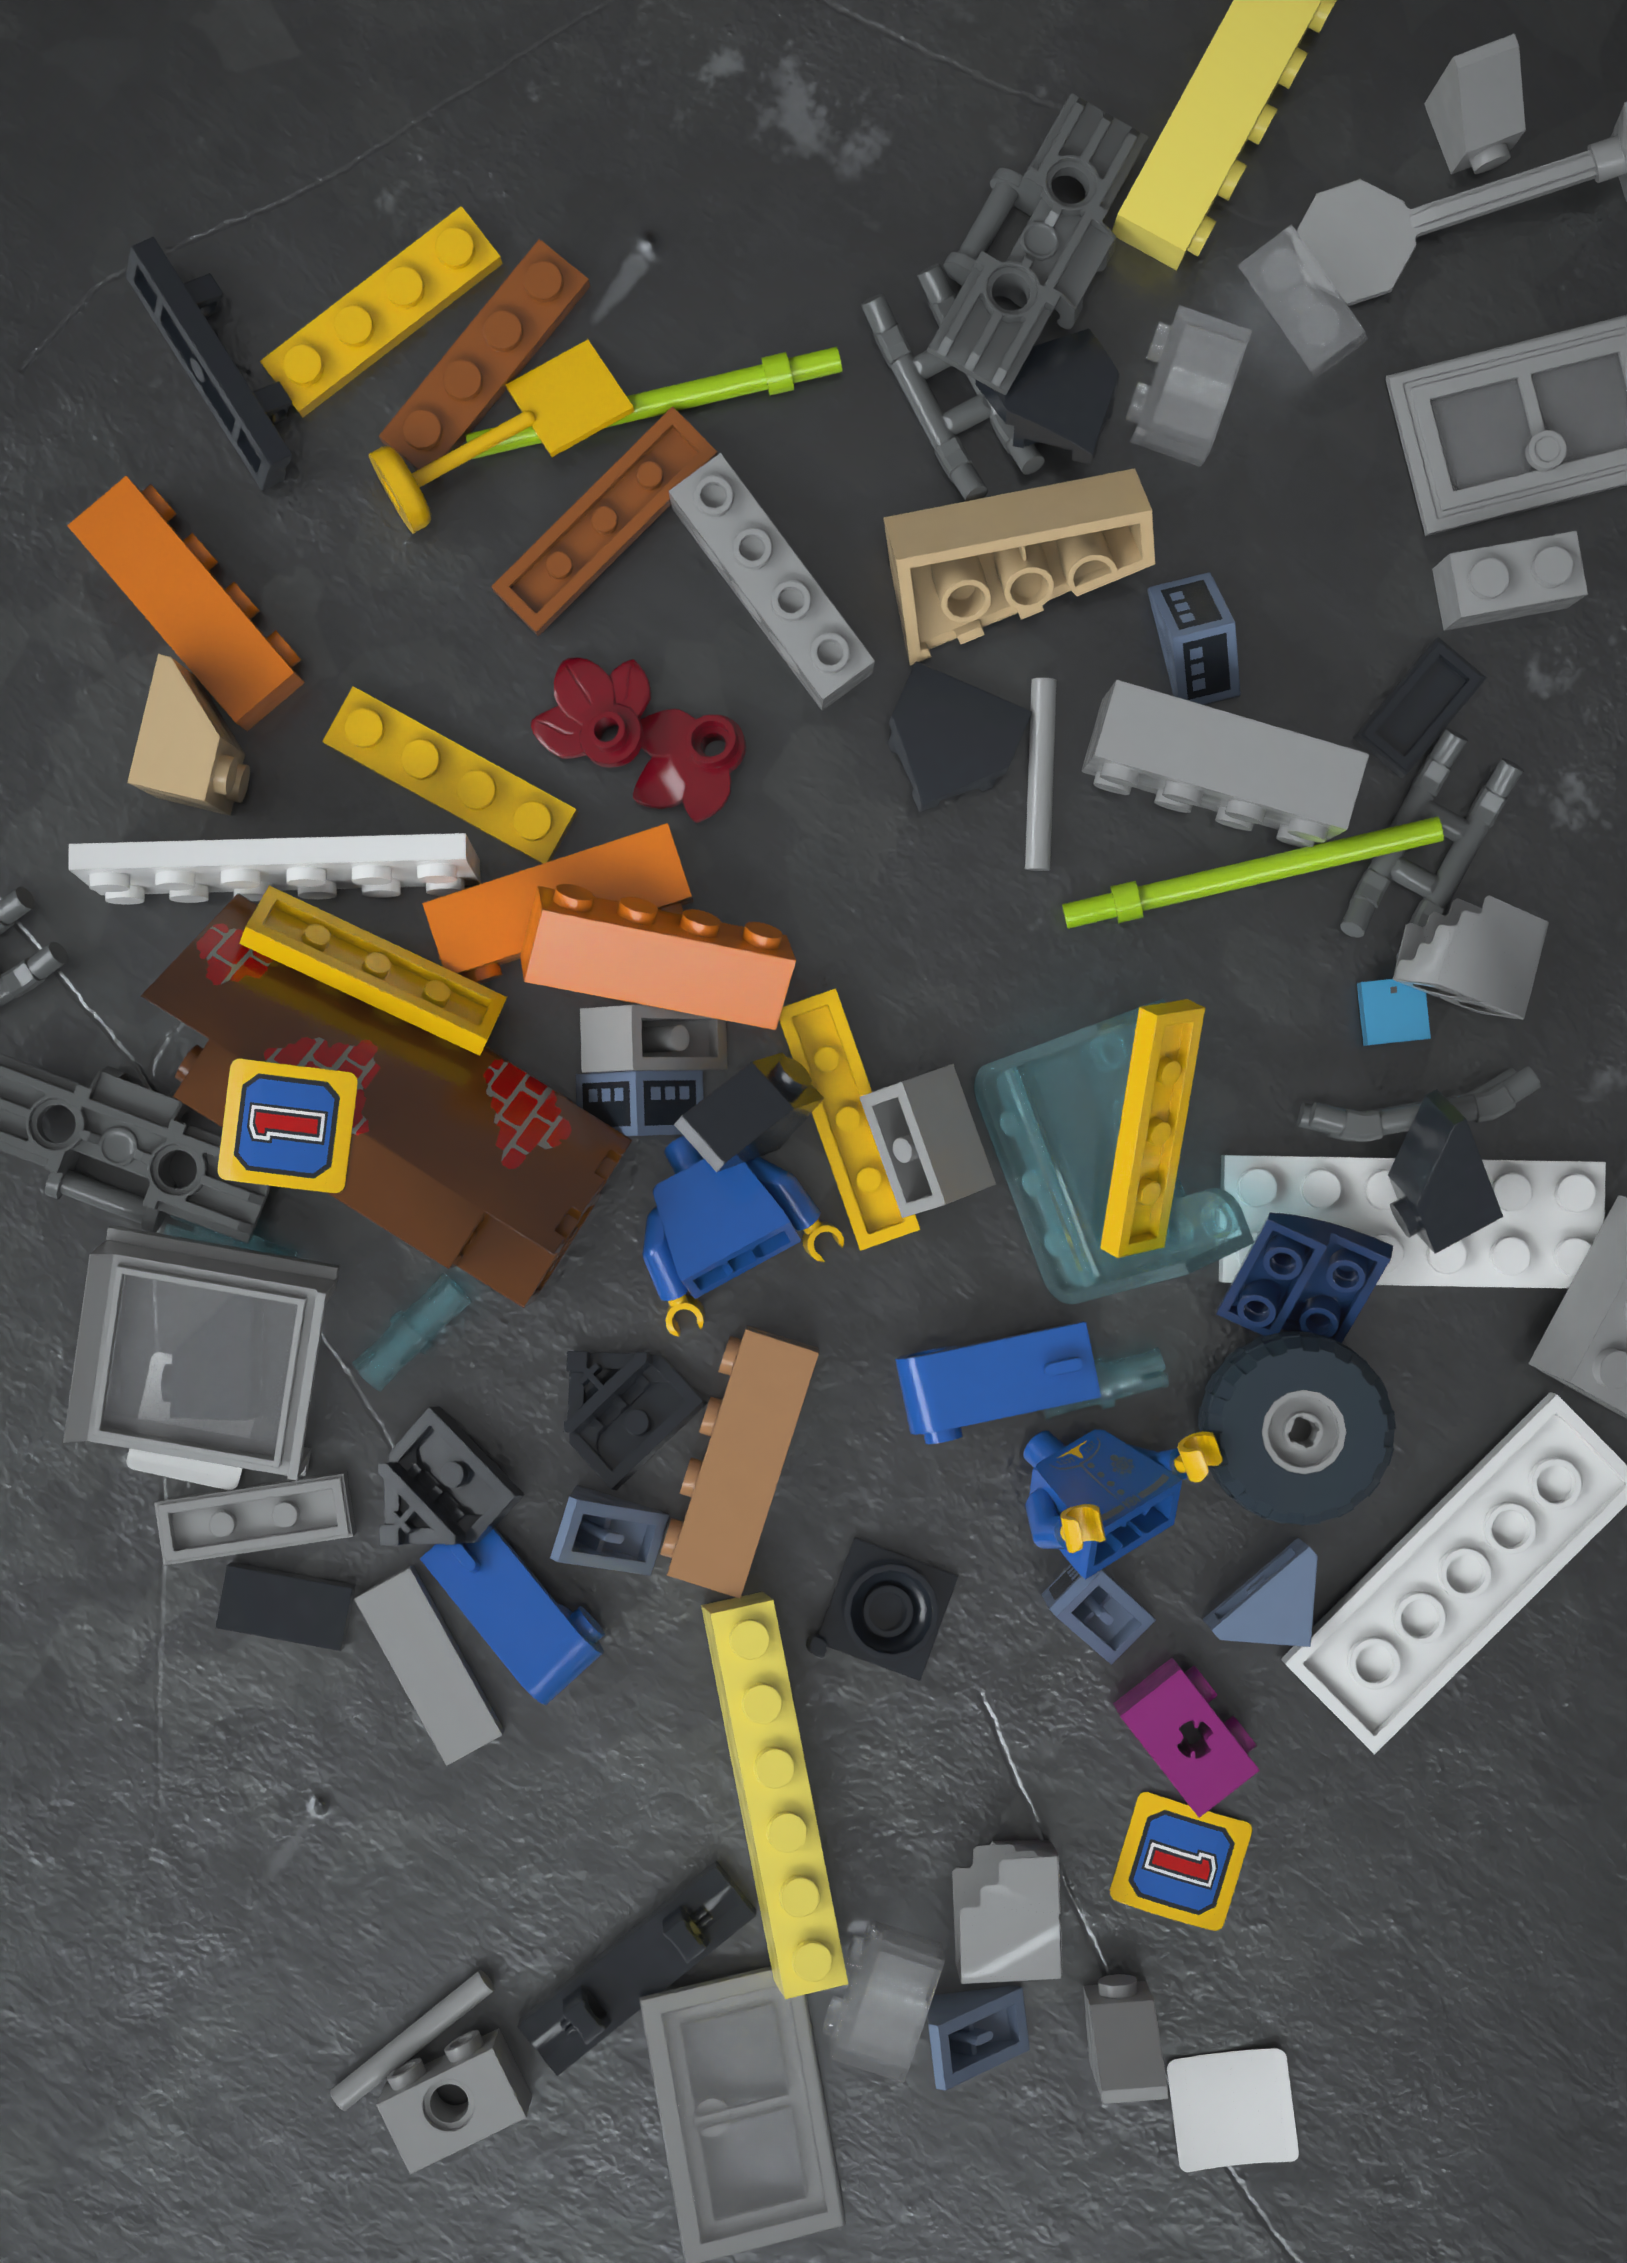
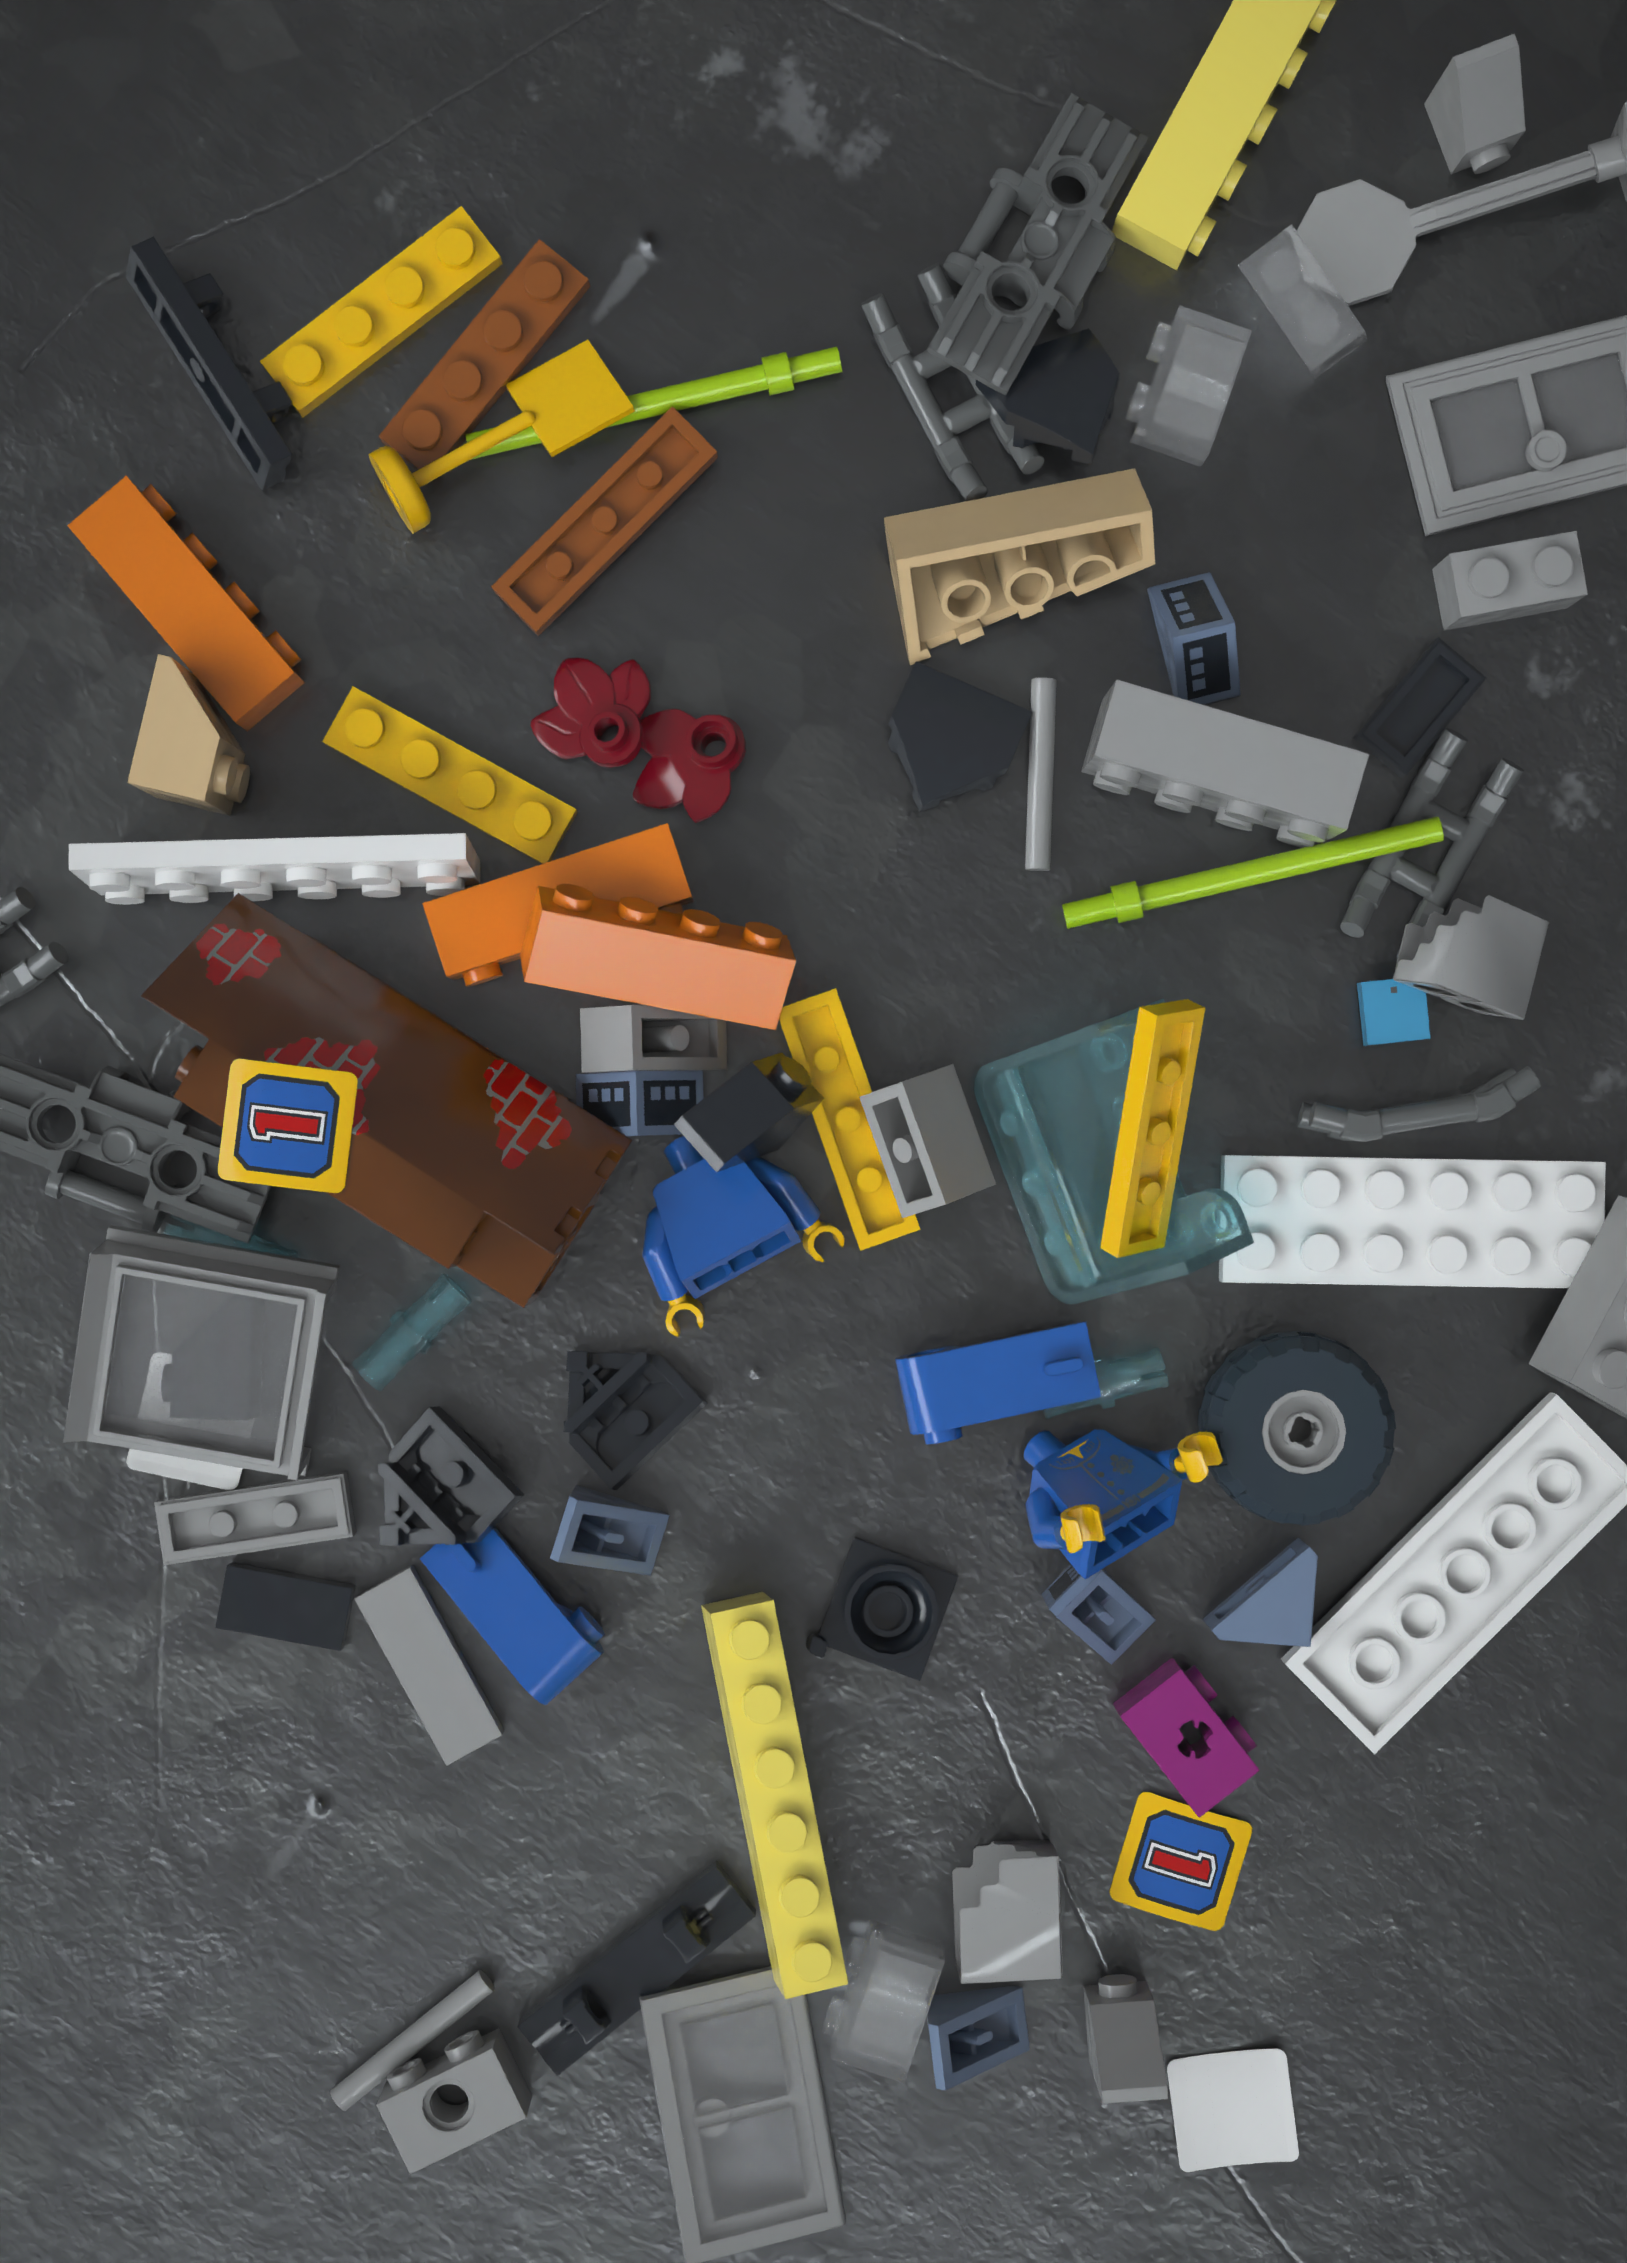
(373, 970): yellow plate -> none
(742, 1460): medium nougat brick -> none
(771, 581): light grey brick -> none
(1305, 1277): dark blue slope -> none
(1441, 1178): black slope -> none

